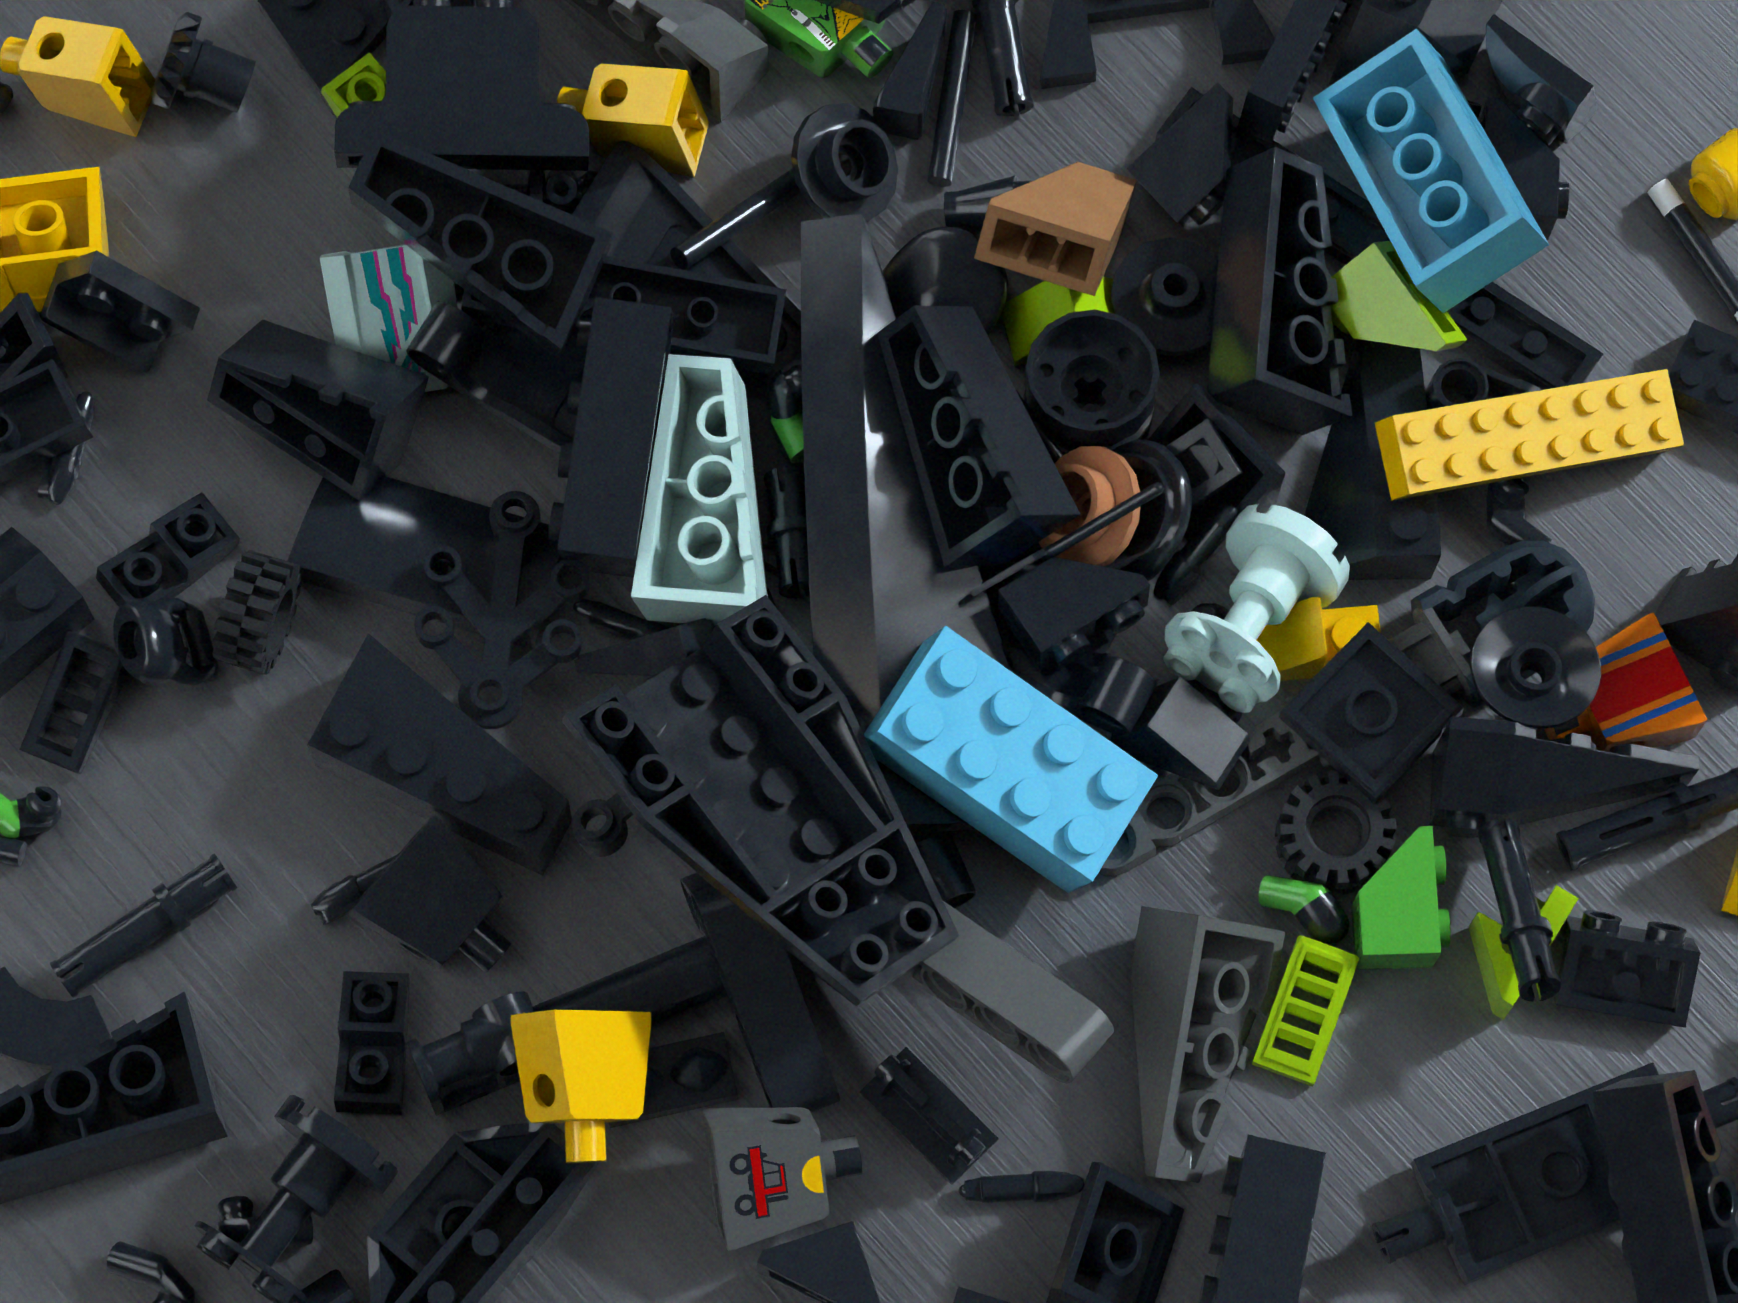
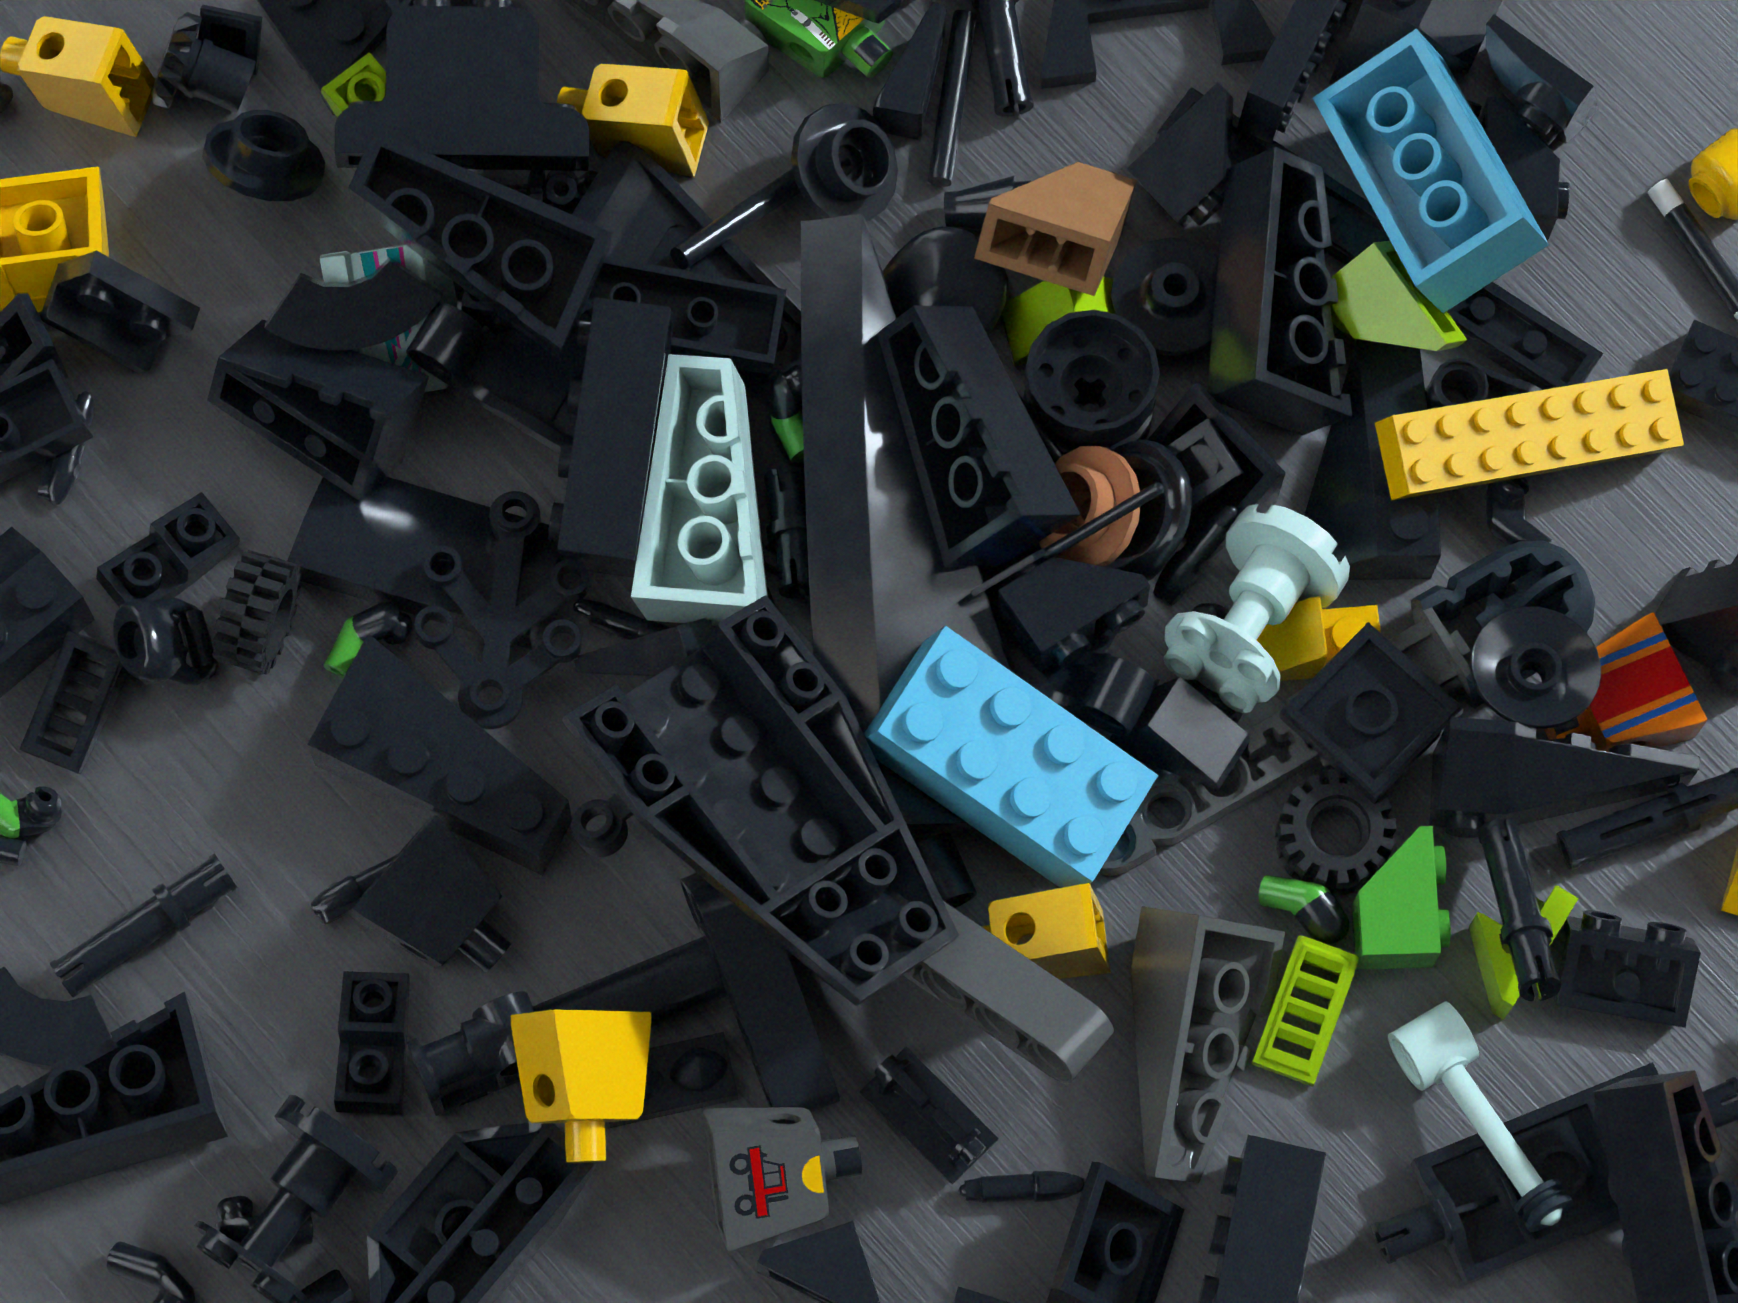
(232, 31): none -> black slope
(264, 156): none -> black piece
(353, 312): none -> black tile
(380, 621): none -> arm
(1065, 926): none -> yellow torso
(1437, 1051): none -> light aqua piece

